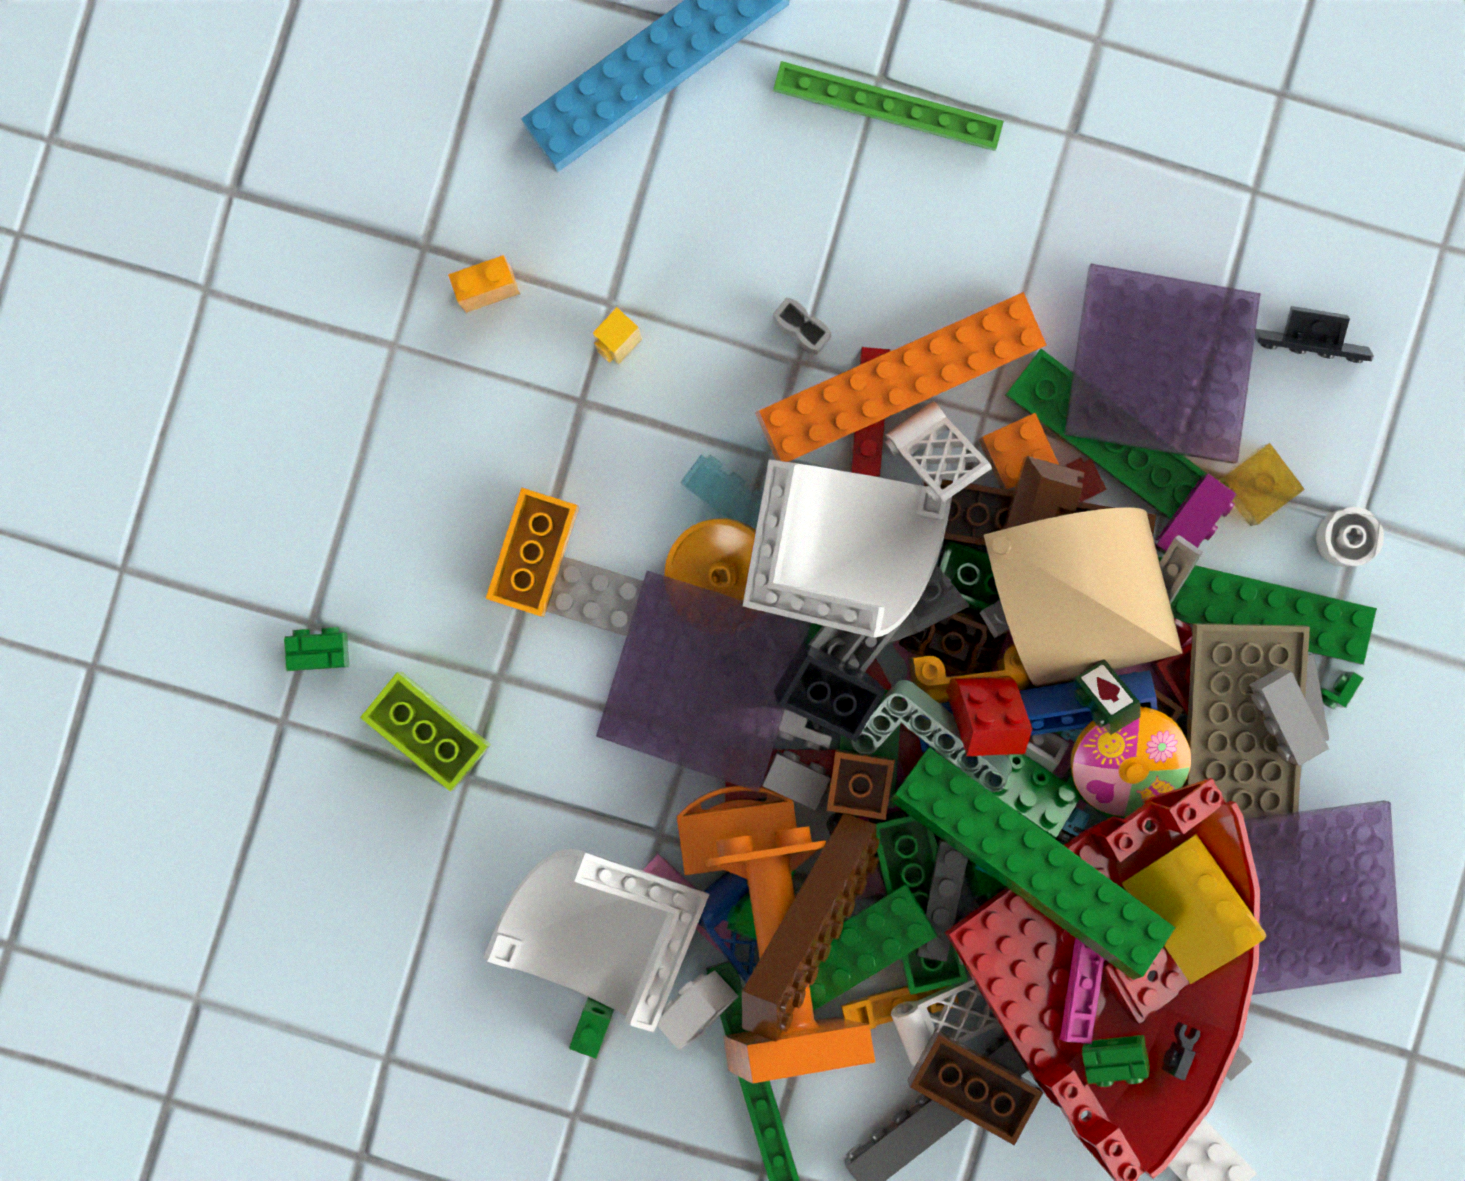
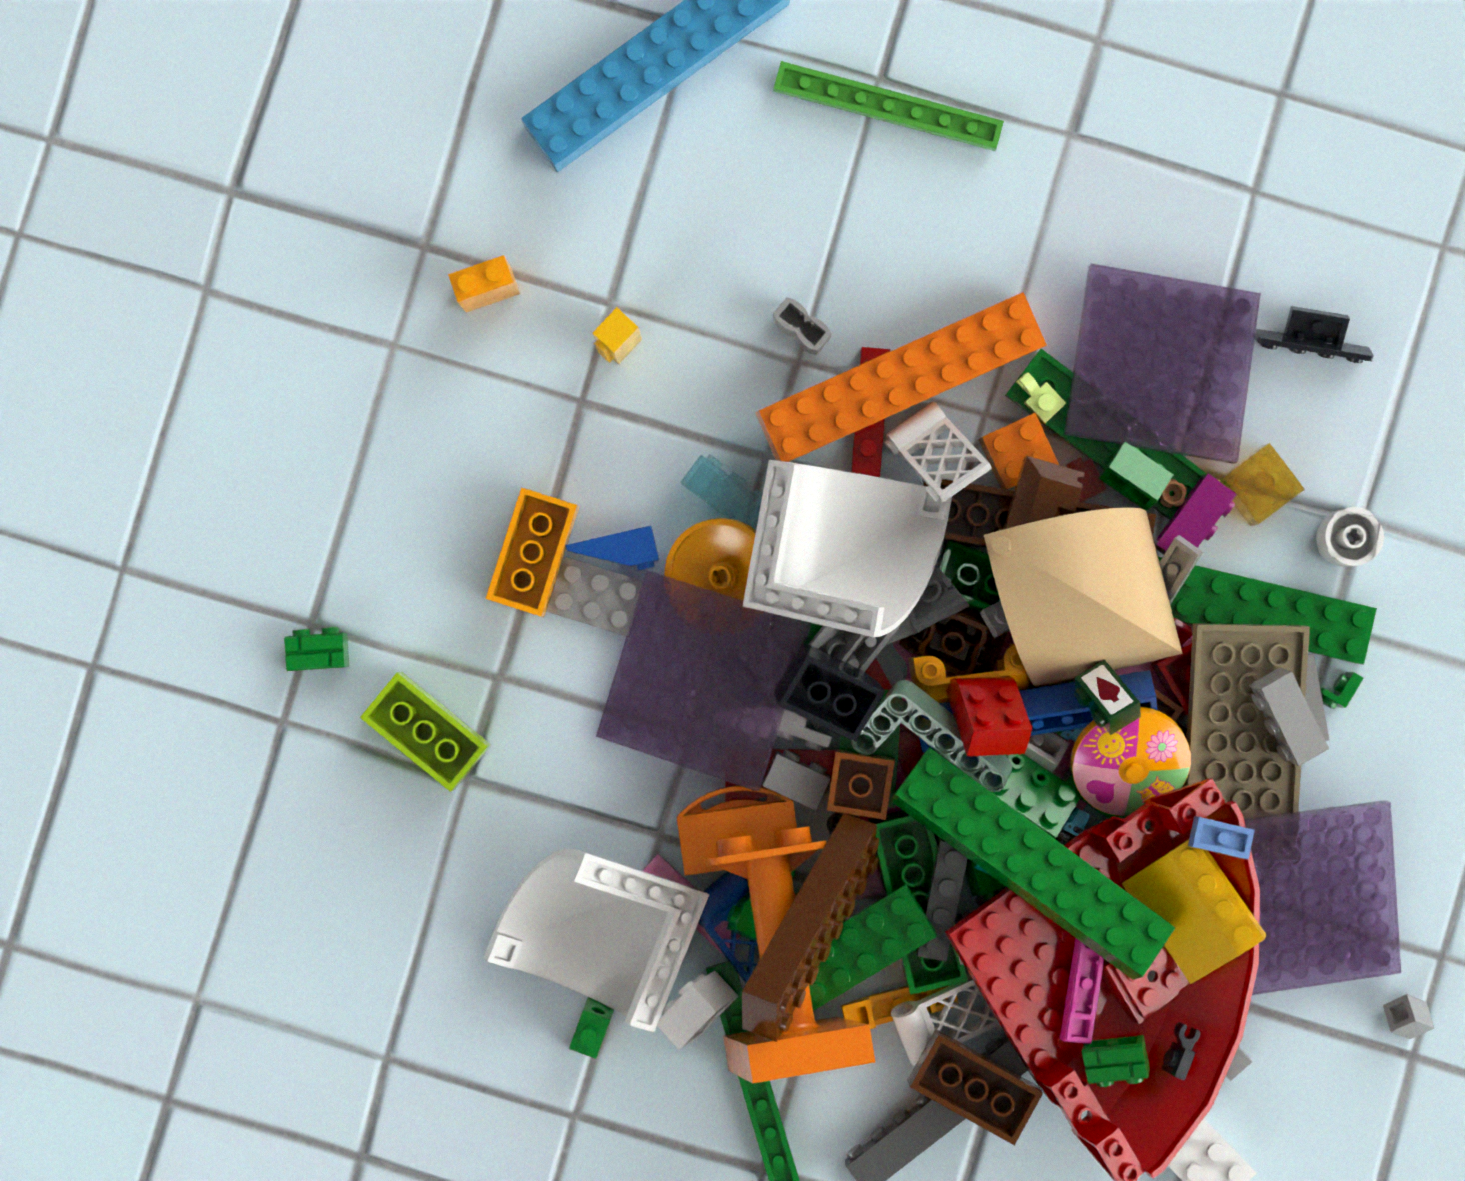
(627, 548): none -> blue slope
(1042, 400): none -> yellowish green plate
(1136, 476): none -> brick
(1179, 494): none -> nougat plate
(1221, 837): none -> medium blue plate
(1408, 1016): none -> light grey panel

